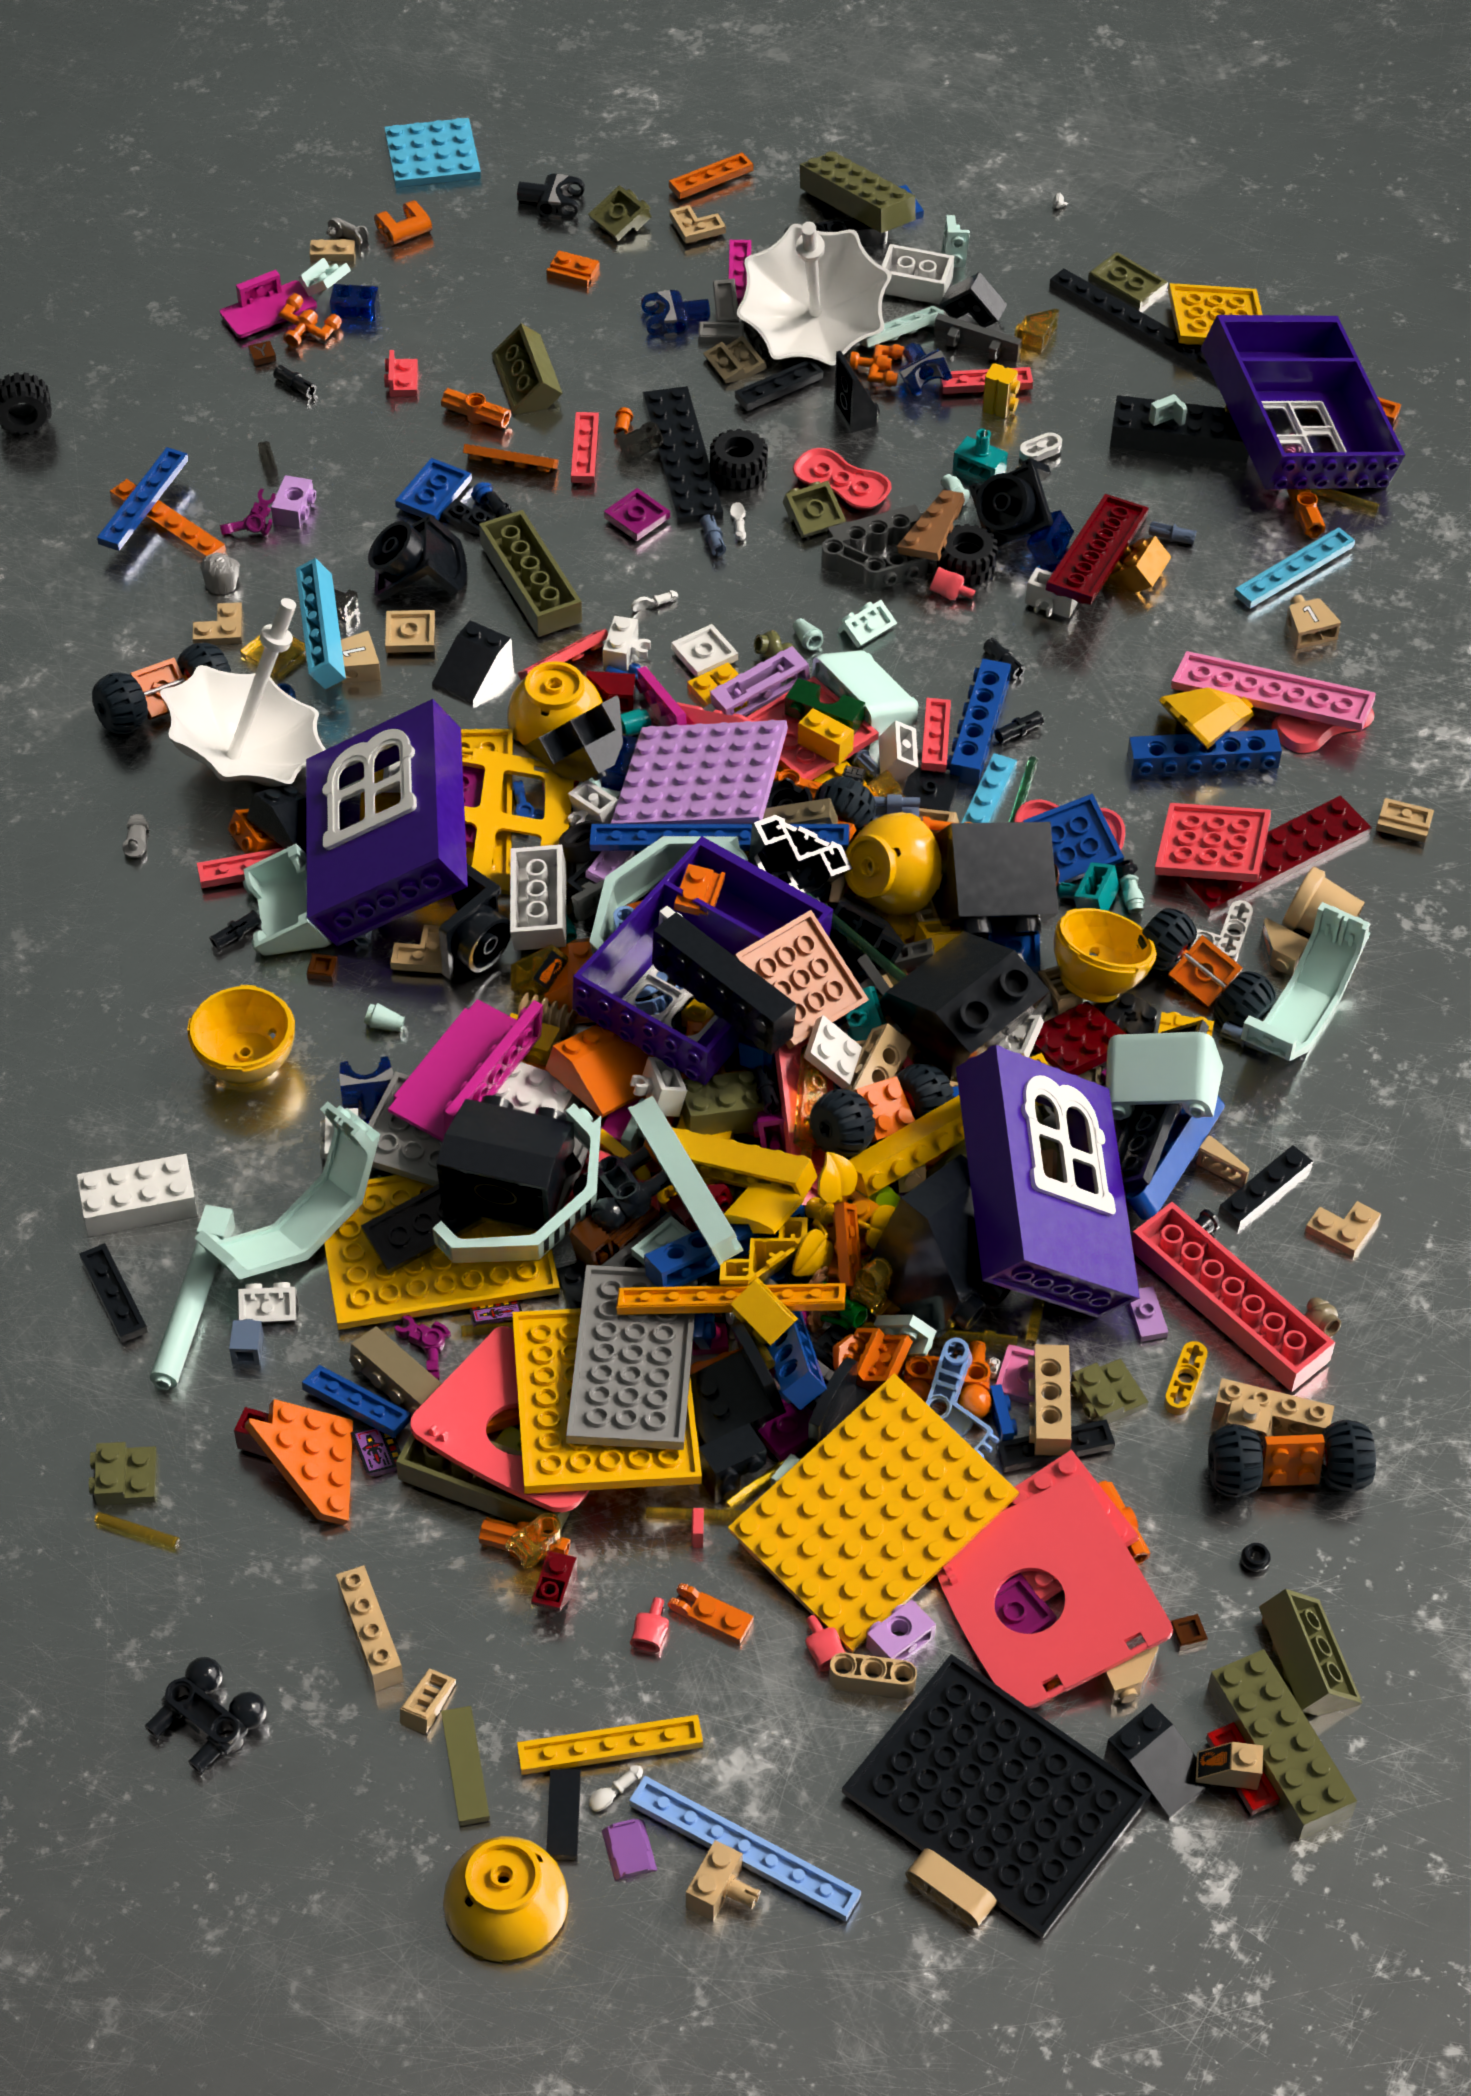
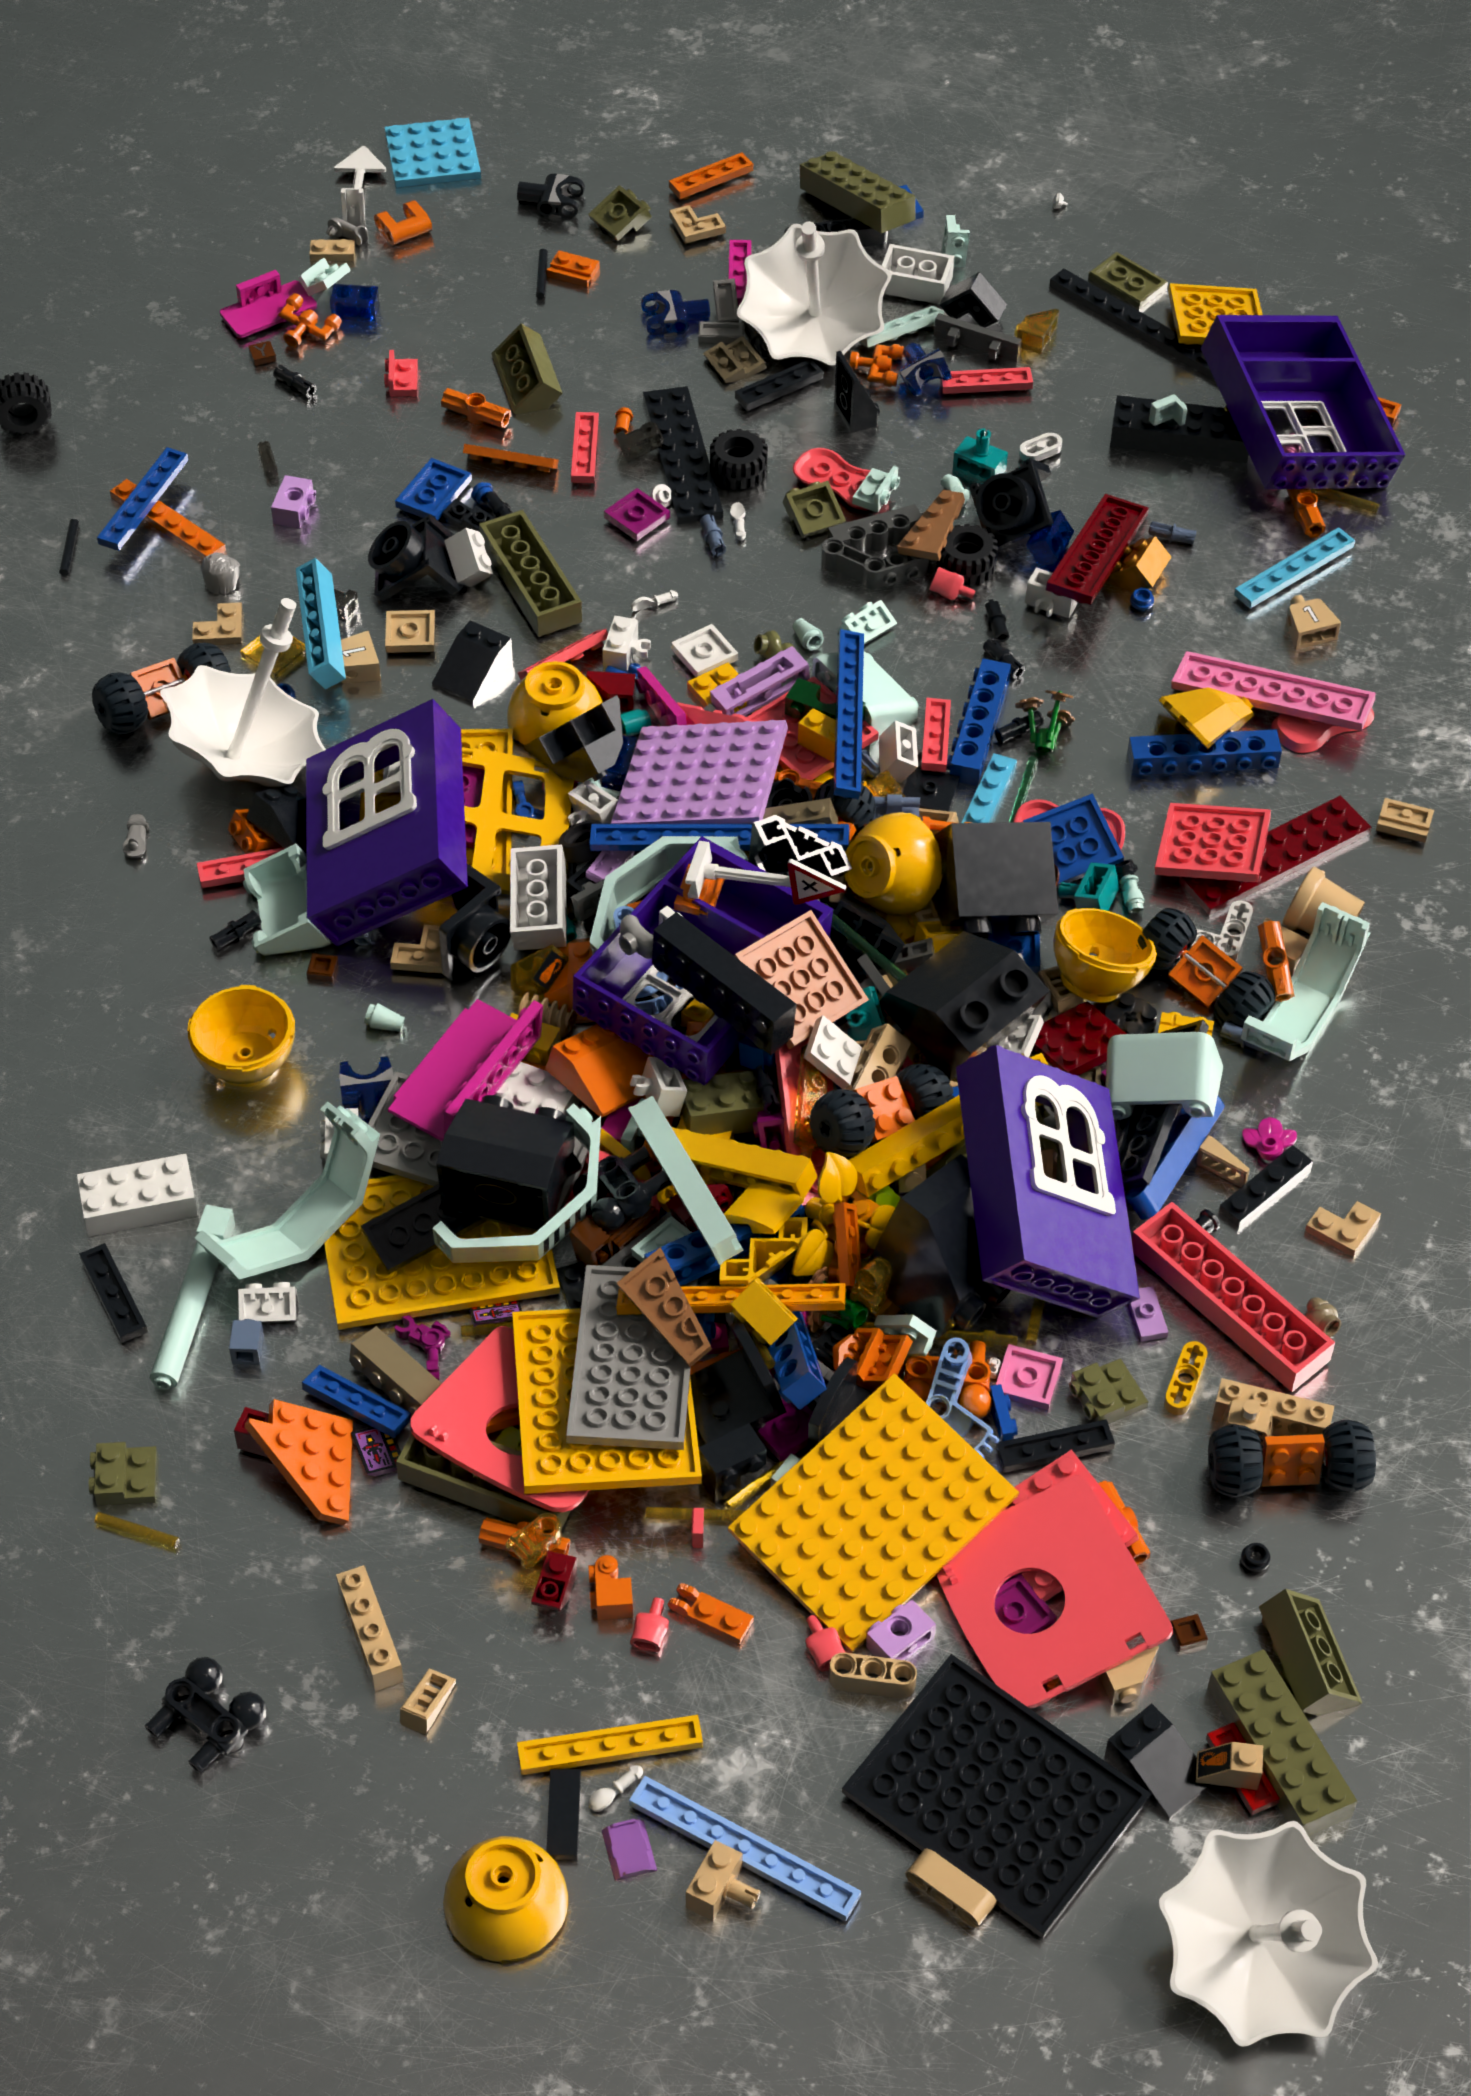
(69, 547): none -> black bar
(255, 521): magenta piece -> none
(353, 198): none -> white piece
(465, 1766): olive tile -> none
(468, 557): none -> white brick
(541, 276): none -> black bar
(612, 1593): none -> orange brick
(635, 937): none -> light grey piece
(662, 494): none -> white plate
(663, 1303): none -> medium nougat wing
(804, 882): none -> white piece
(849, 715): none -> blue plate
(876, 489): none -> light aqua bracket
(997, 621): none -> black axle
(1000, 391): yellow brick -> none
(1046, 738): none -> plant
(1050, 1381): tan brick -> none
(1142, 599): none -> blue plate
(1268, 1933): none -> white piece
(1269, 1138): none -> dark pink plate
(1273, 946): none -> orange piece

